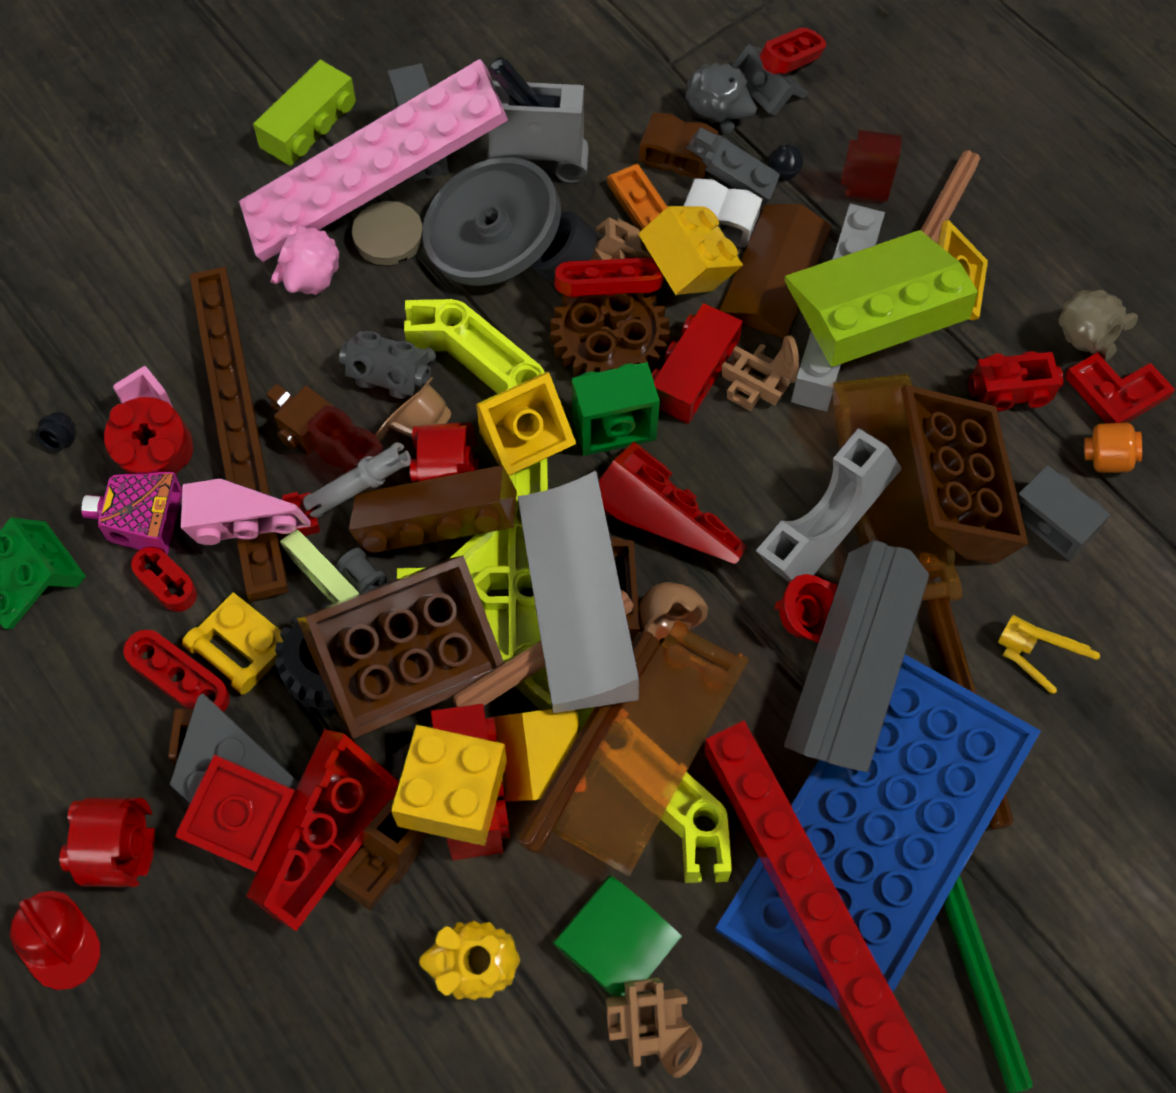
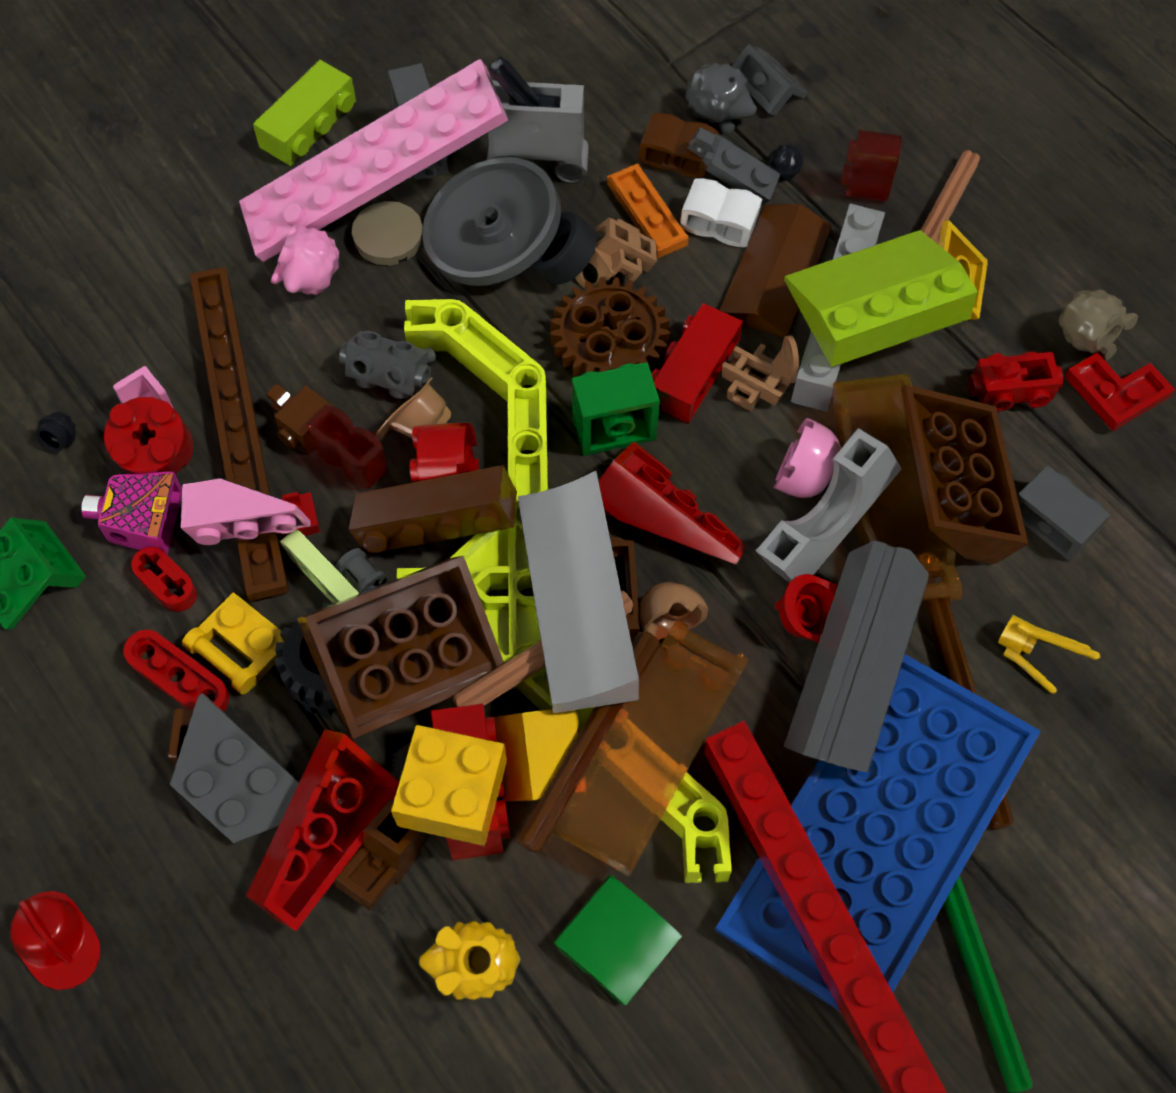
(108, 842): red brick -> none
(235, 813): red plate -> none
(369, 472): light grey pin -> none
(524, 424): yellow slope -> none
(608, 277): red plate -> none
(670, 1029): medium nougat piece -> none
(690, 249): yellow brick -> none
(792, 51): red plate -> none
(808, 461): none -> bright pink cylinder
(1113, 447): orange head -> none

